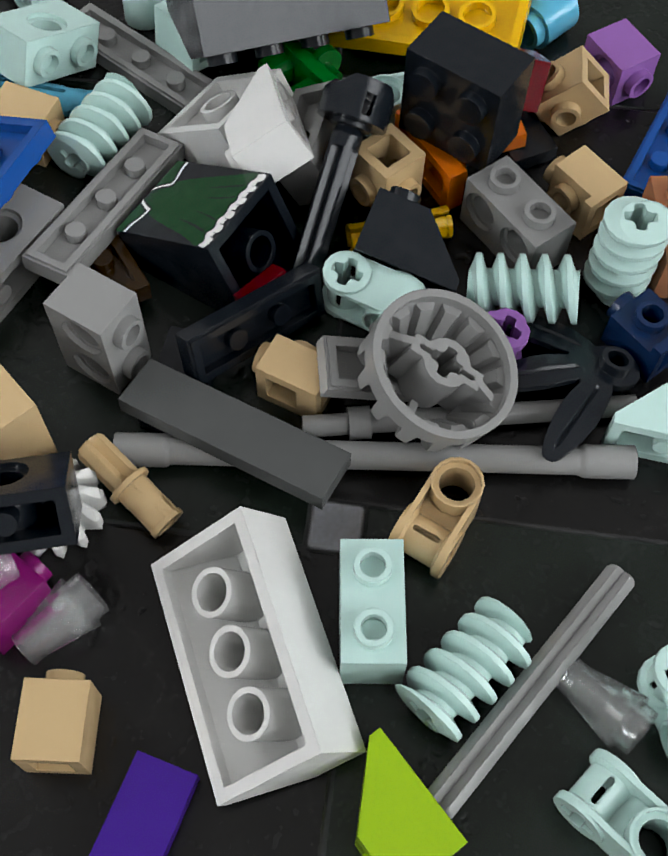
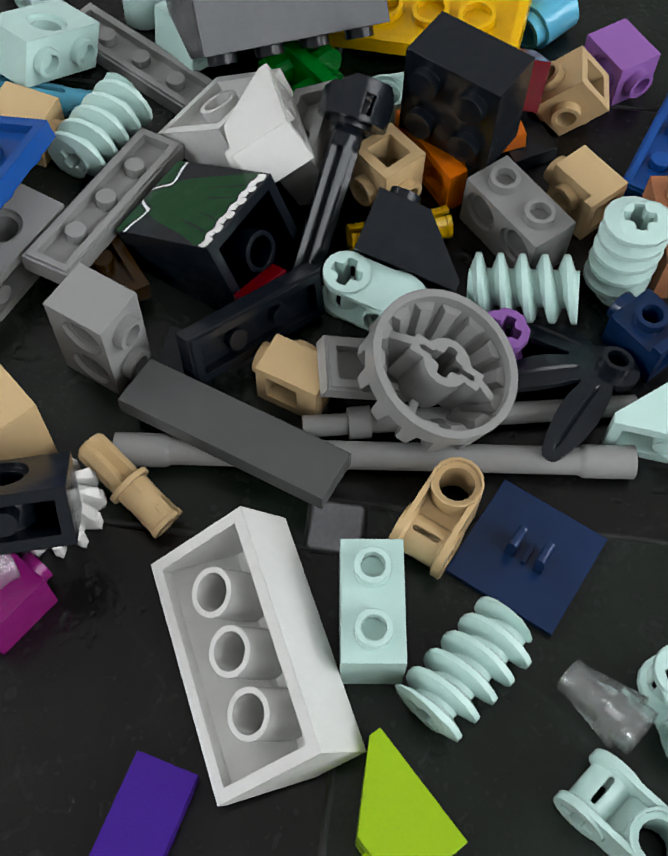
(57, 723): tan brick -> none
(61, 618): clear cone -> none
(527, 557): none -> dark blue piece
(530, 690): light grey axle -> none

